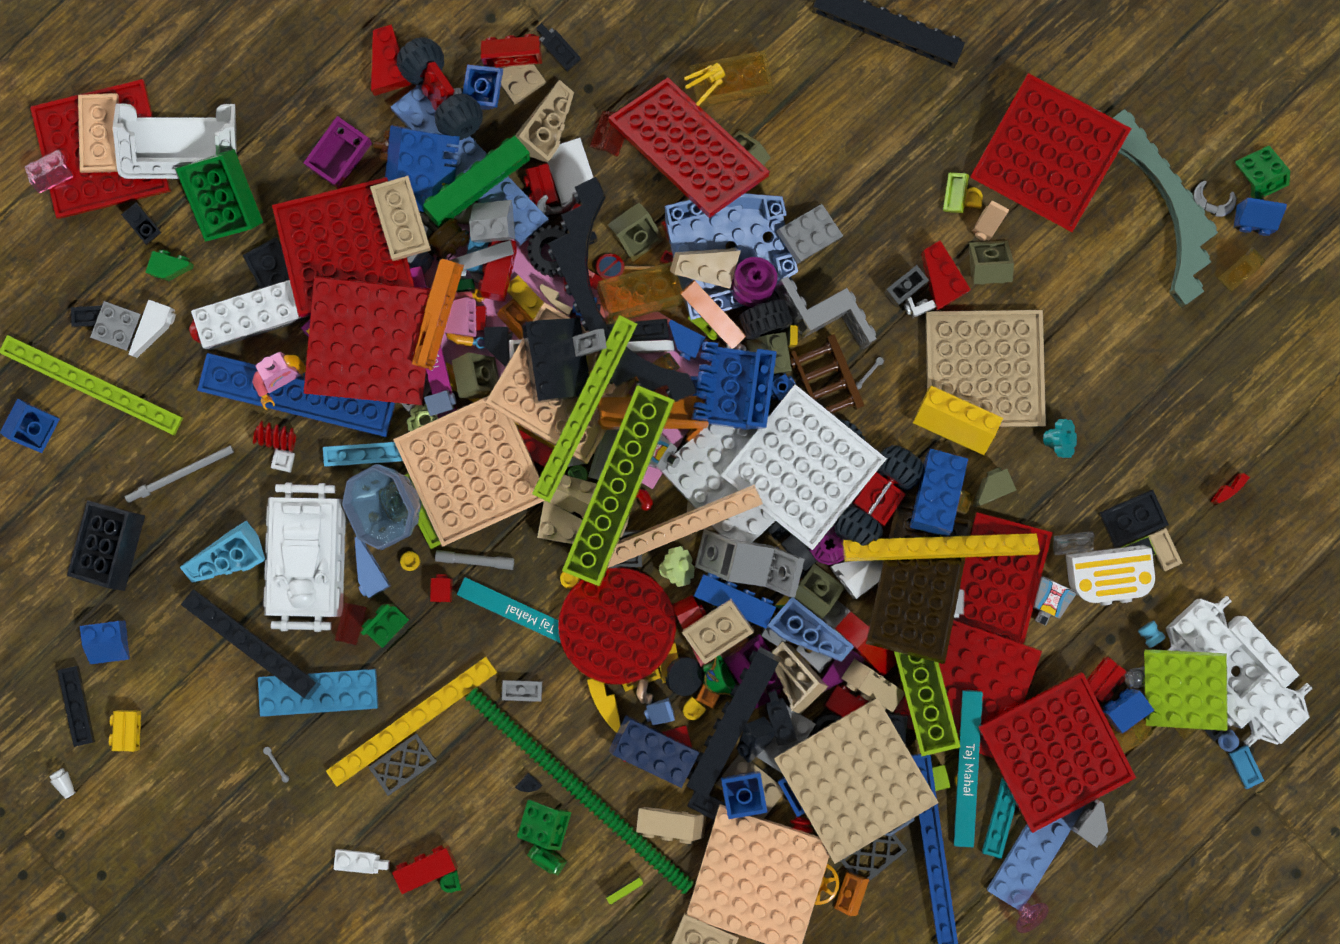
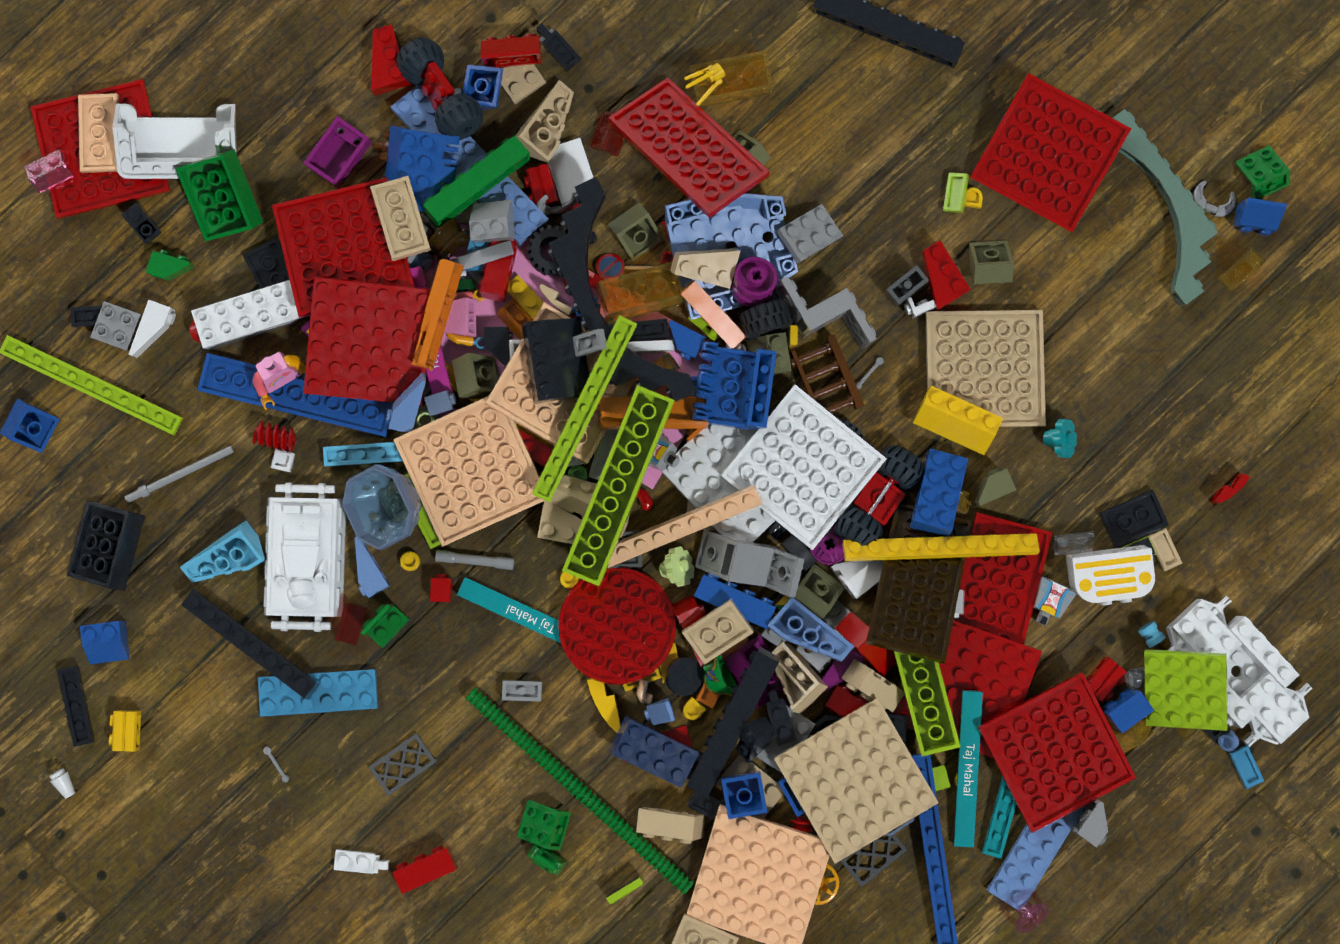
(406, 406): none -> medium blue slope
(411, 721): yellow plate -> none
(450, 882): green tile -> none
(481, 318): red piece -> none
(528, 784): black tile -> none
(778, 394): blue brick -> none
(851, 894): orange slope -> none
(989, 221): light nougat slope -> none

